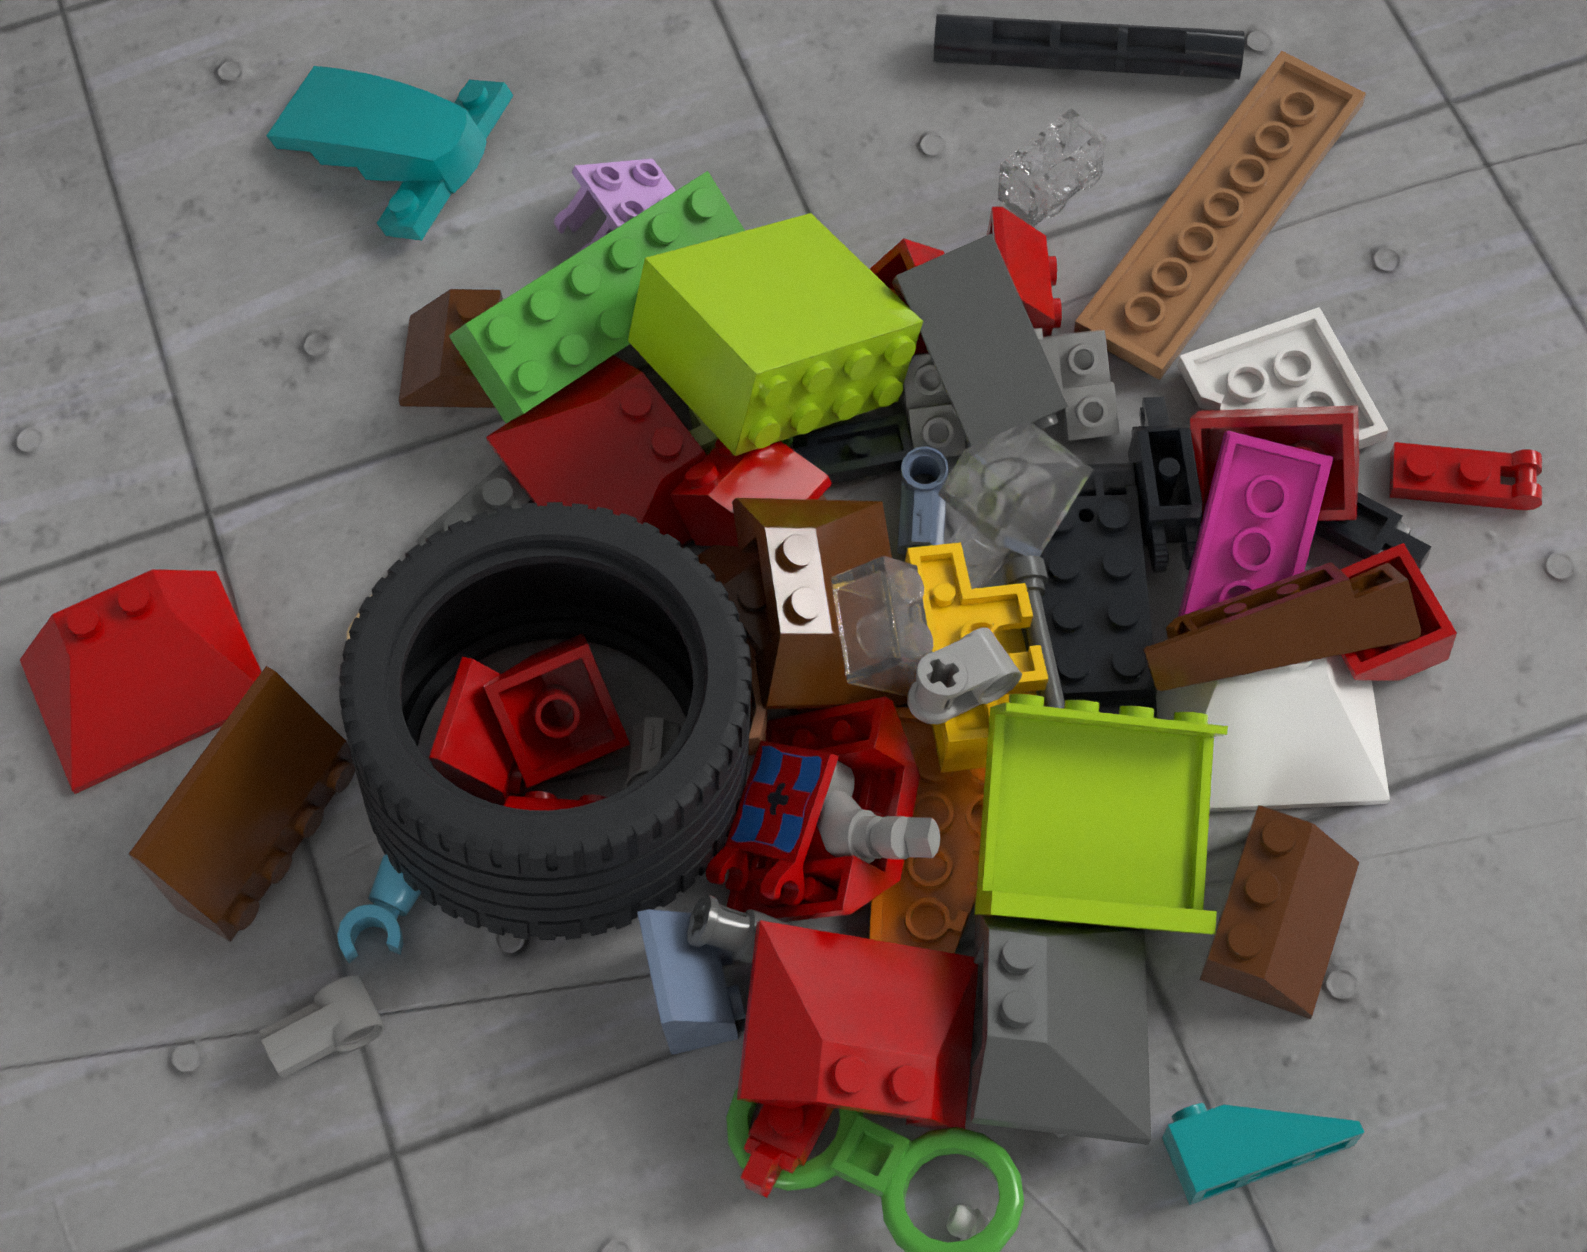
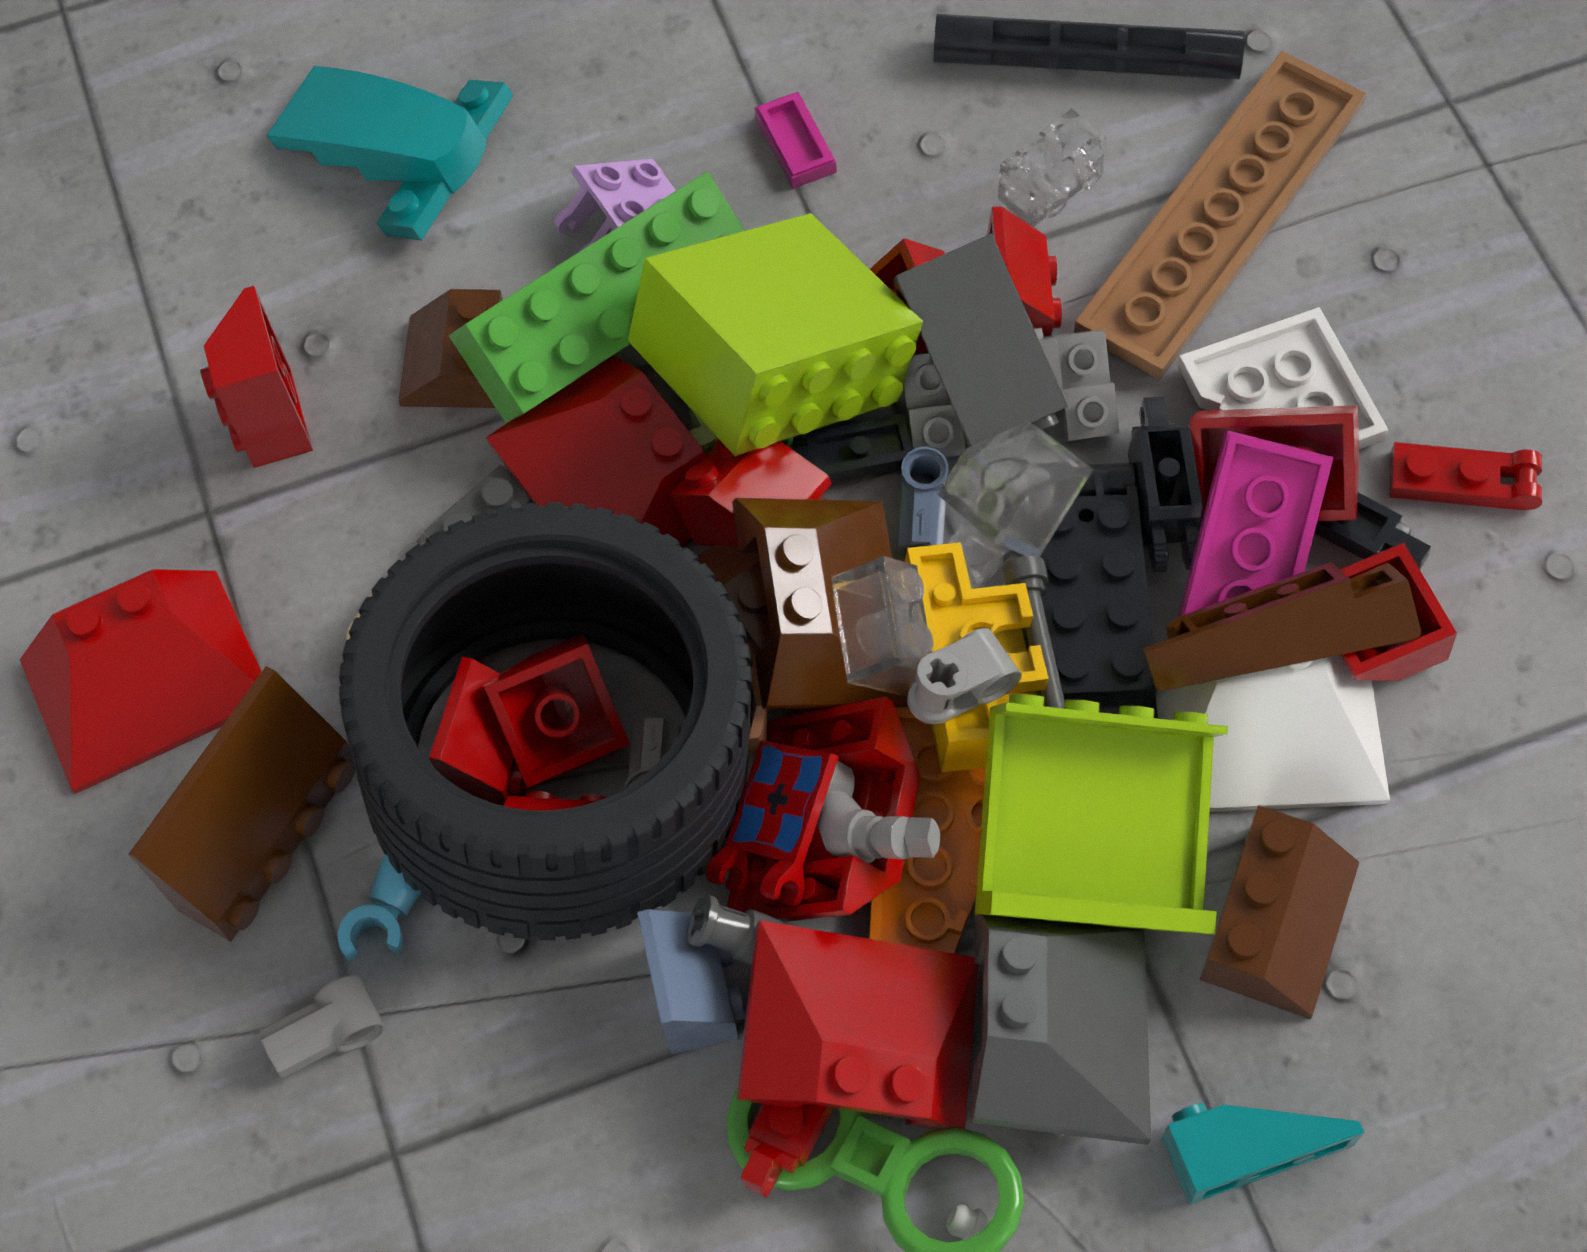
(254, 384): none -> red slope
(795, 140): none -> dark pink tile

